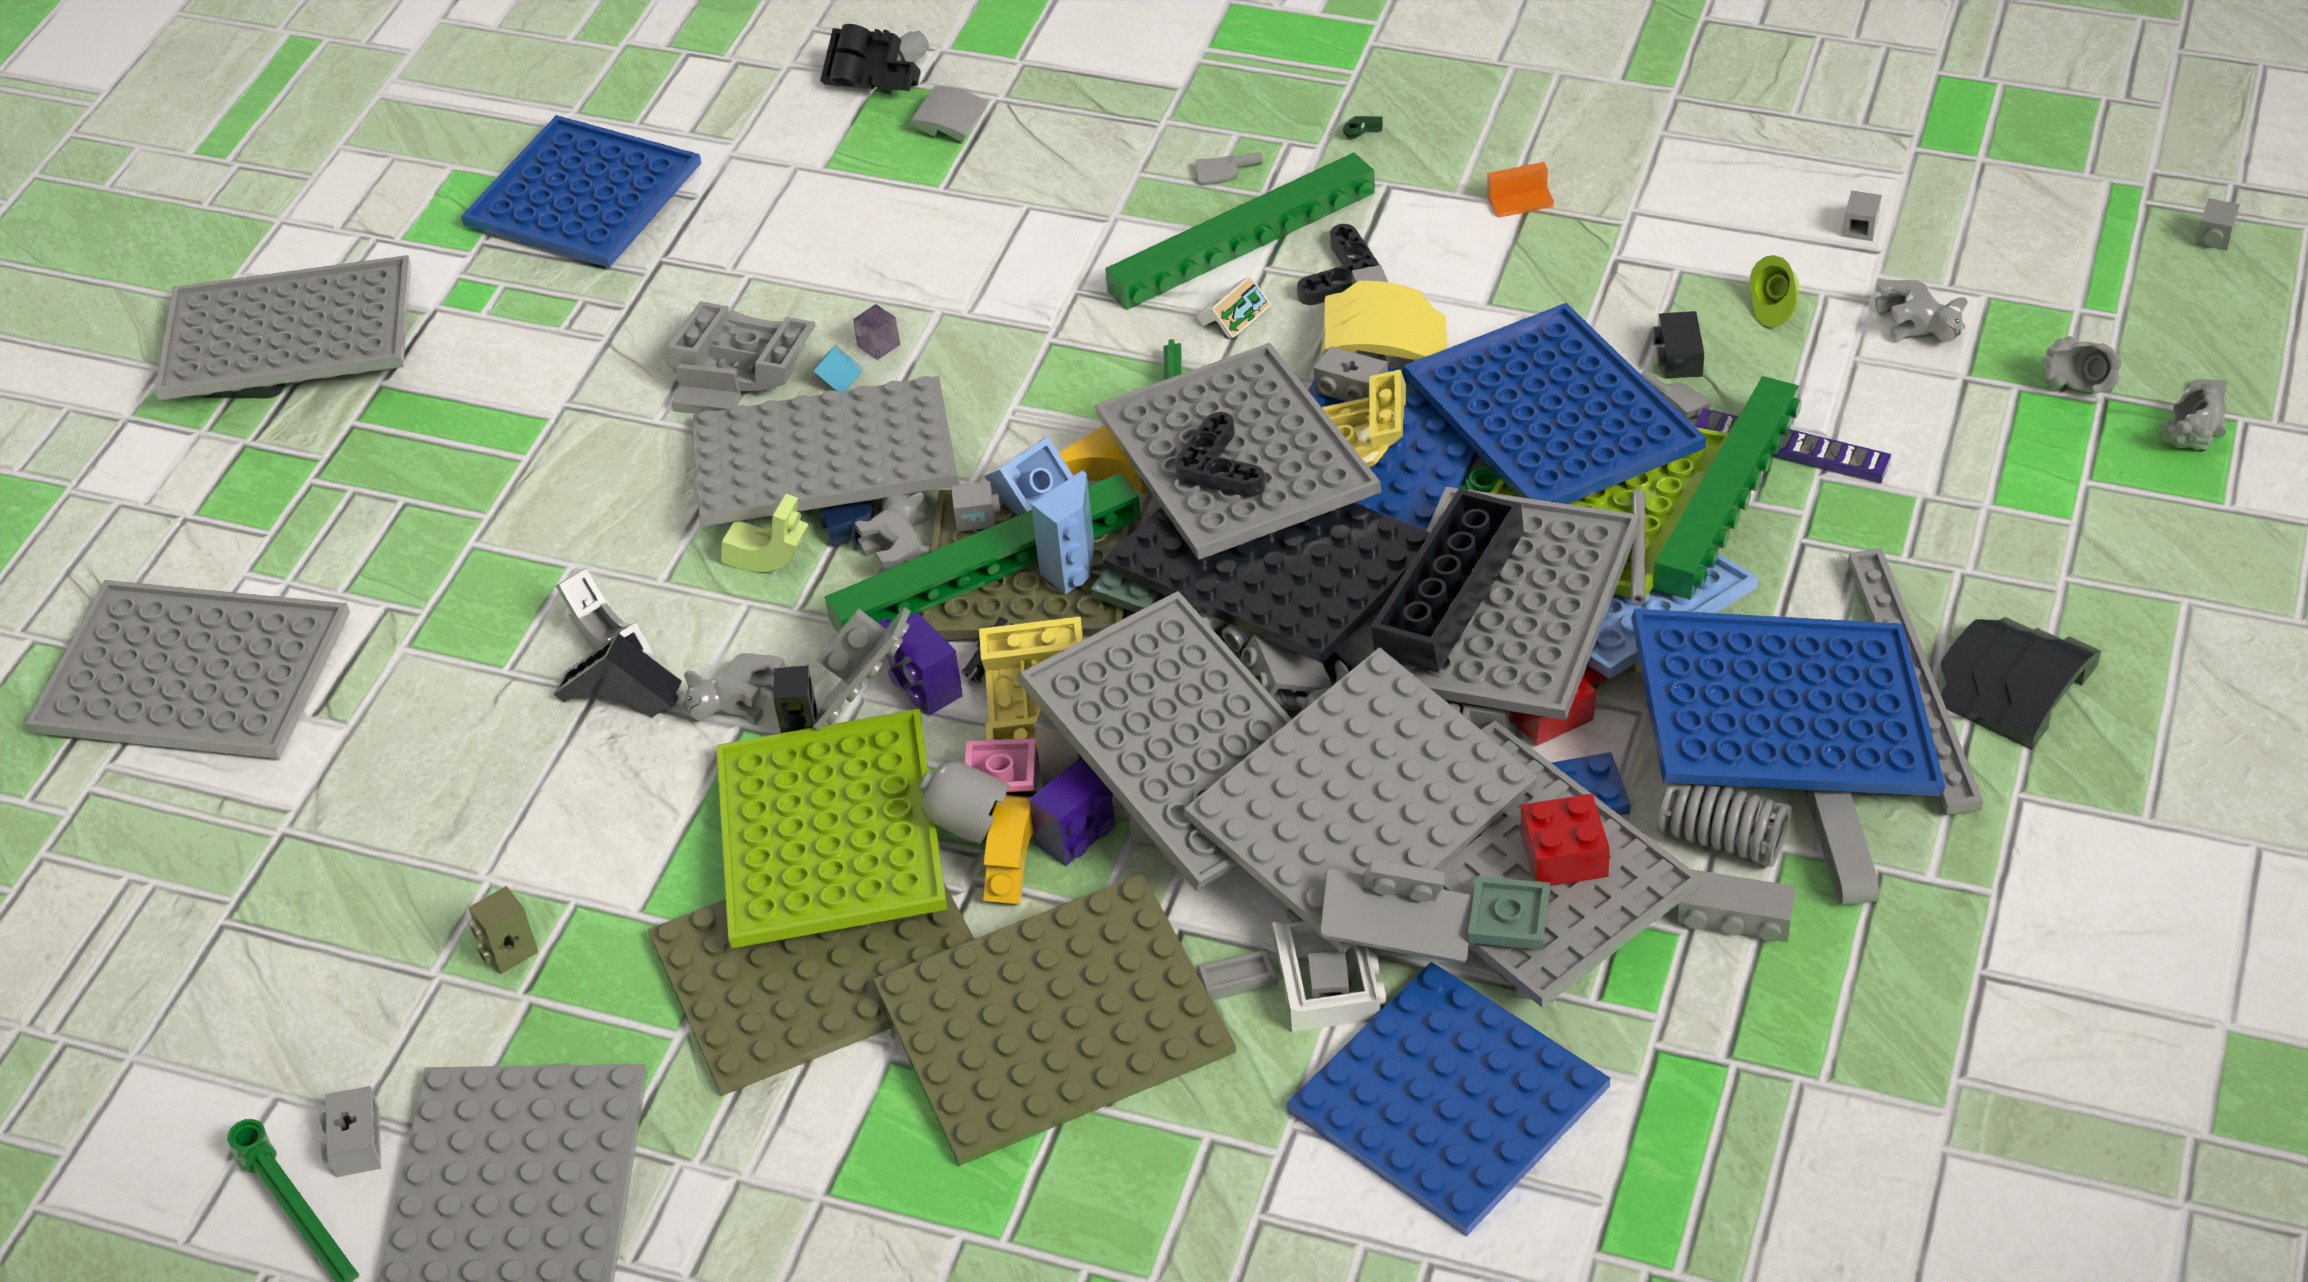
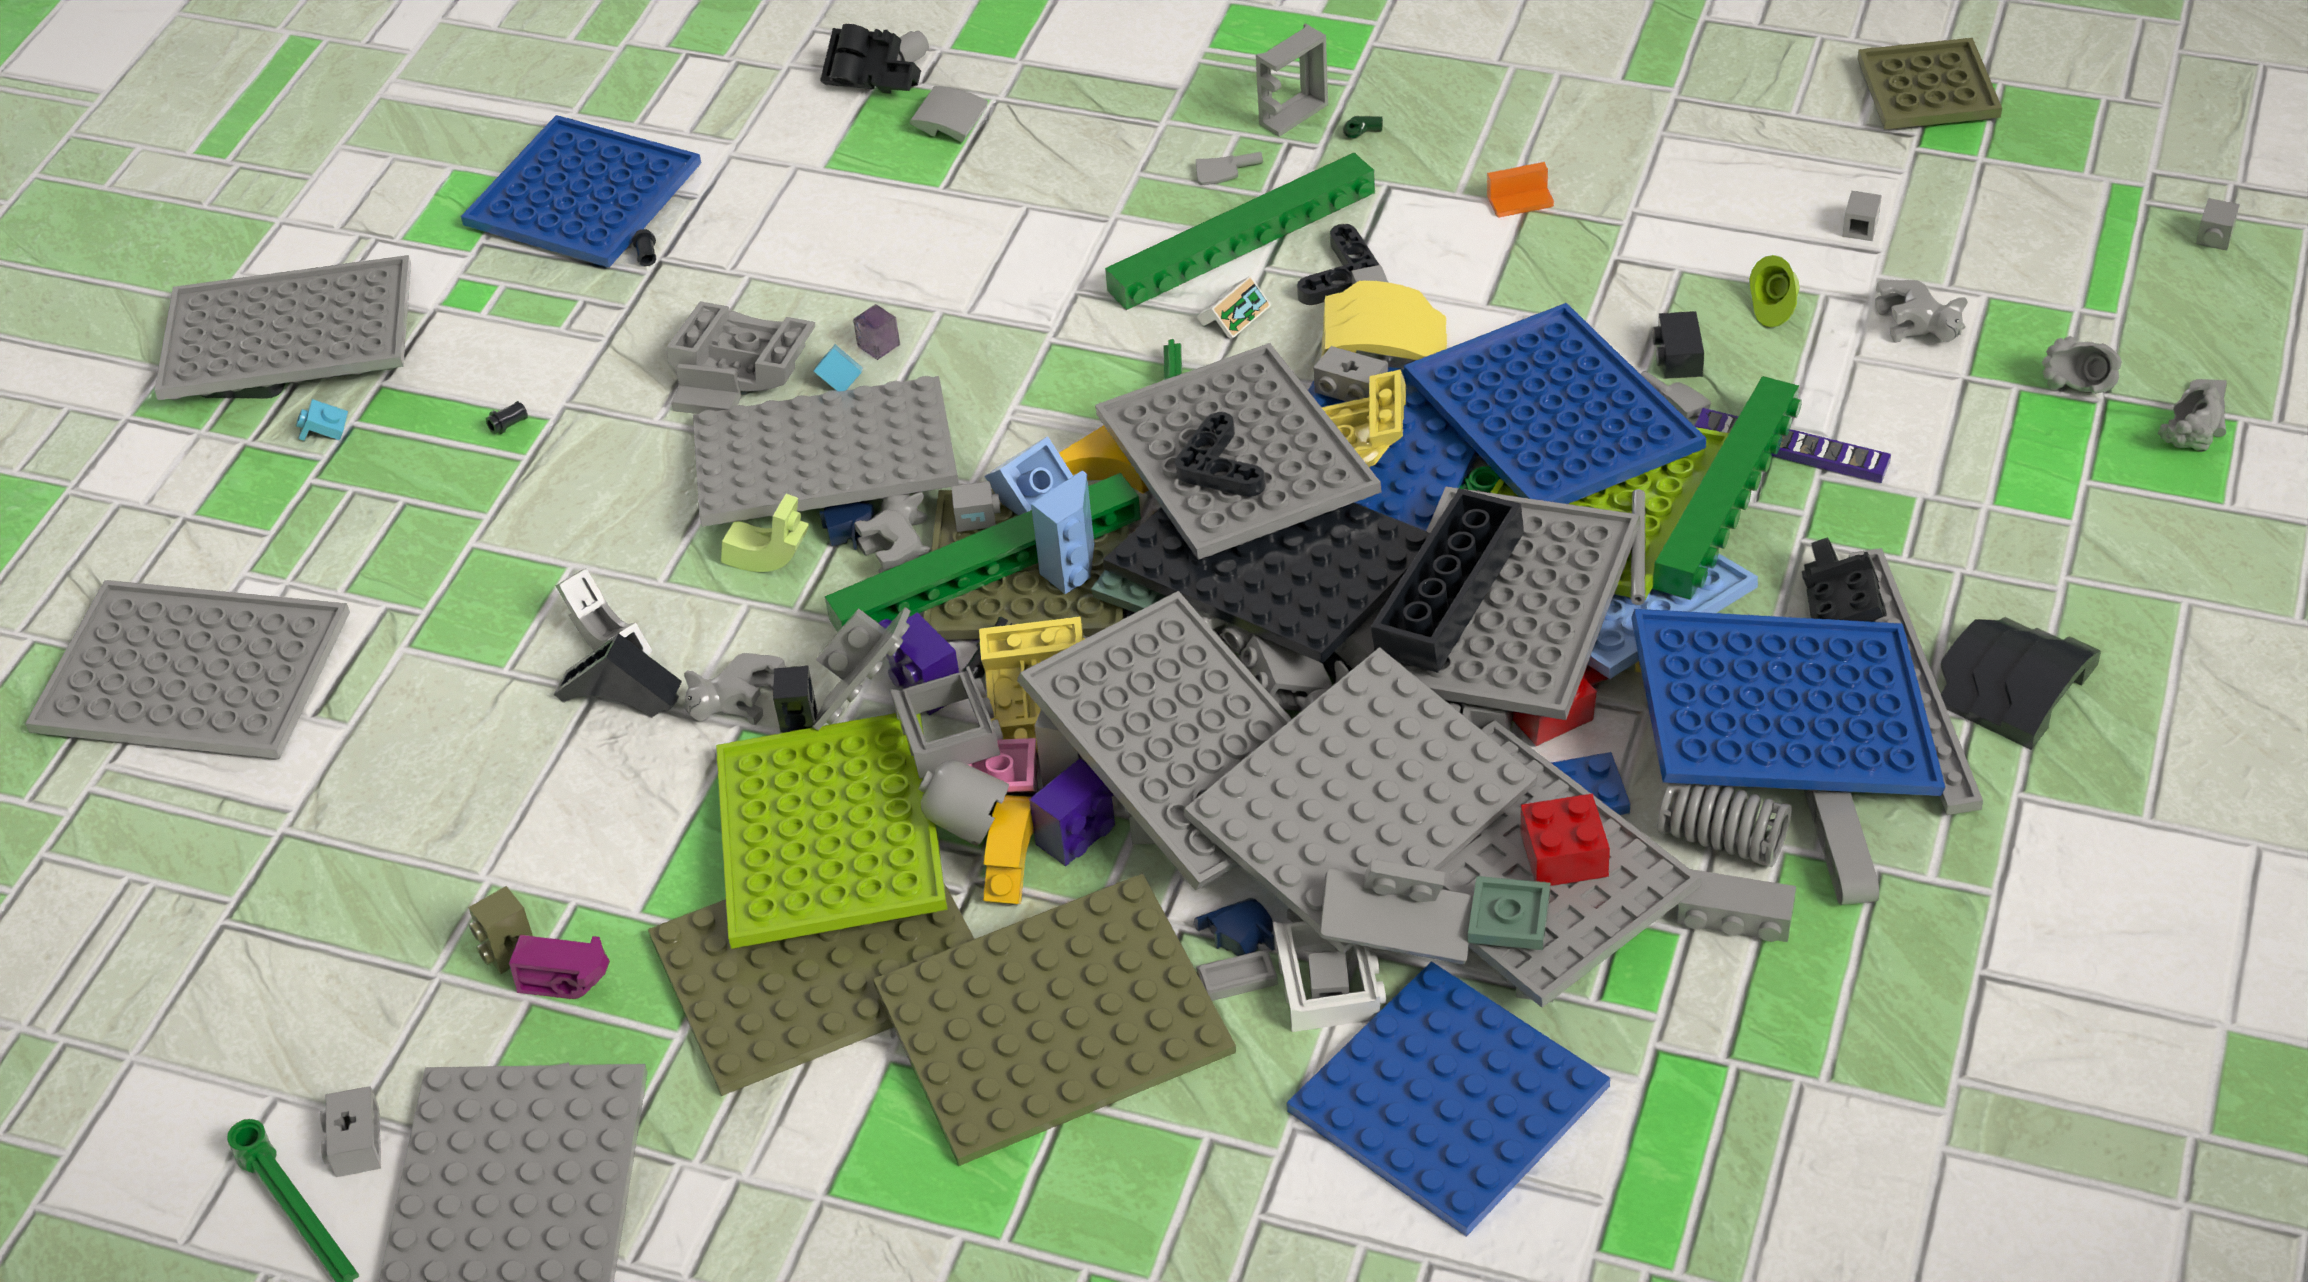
(322, 420): none -> medium azure bracket
(499, 421): none -> black pin
(557, 966): none -> magenta piece
(644, 244): none -> black pin
(963, 747): none -> light grey window
(1239, 926): none -> dark blue piece
(1310, 48): none -> light grey window
(1843, 587): none -> black plate
(1929, 83): none -> olive plate

